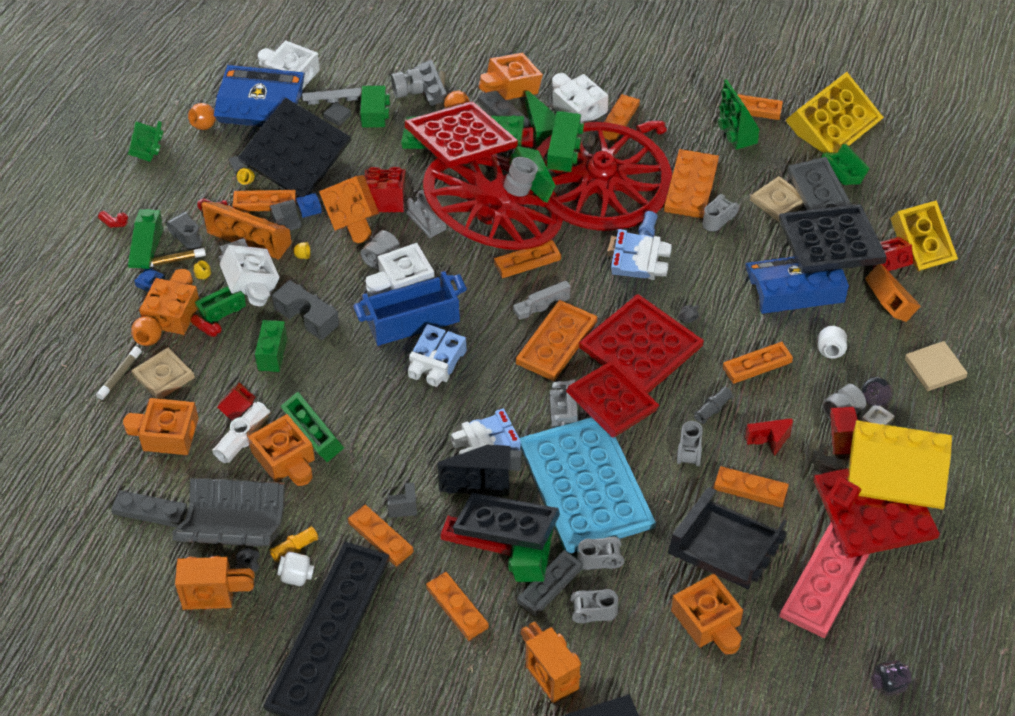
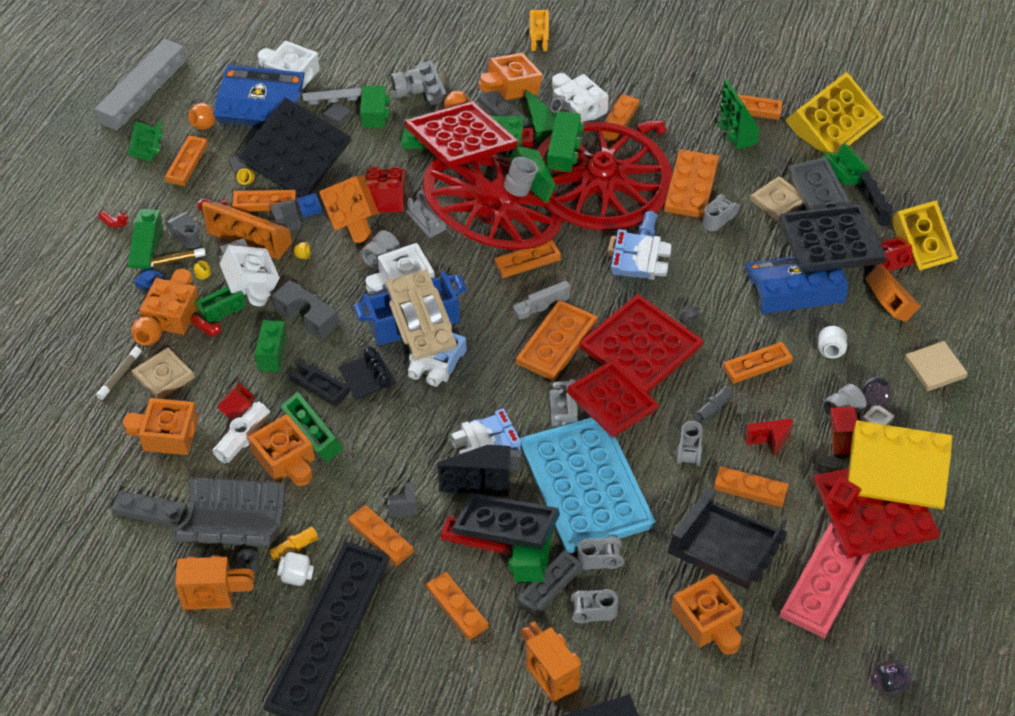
(140, 84): none -> light grey brick
(186, 160): none -> orange plate
(320, 384): none -> black hinge
(367, 374): none -> black hinge
(420, 315): none -> tan piece
(539, 28): none -> light orange hinge
(559, 104): none -> flat silver plate
(875, 199): none -> black plate

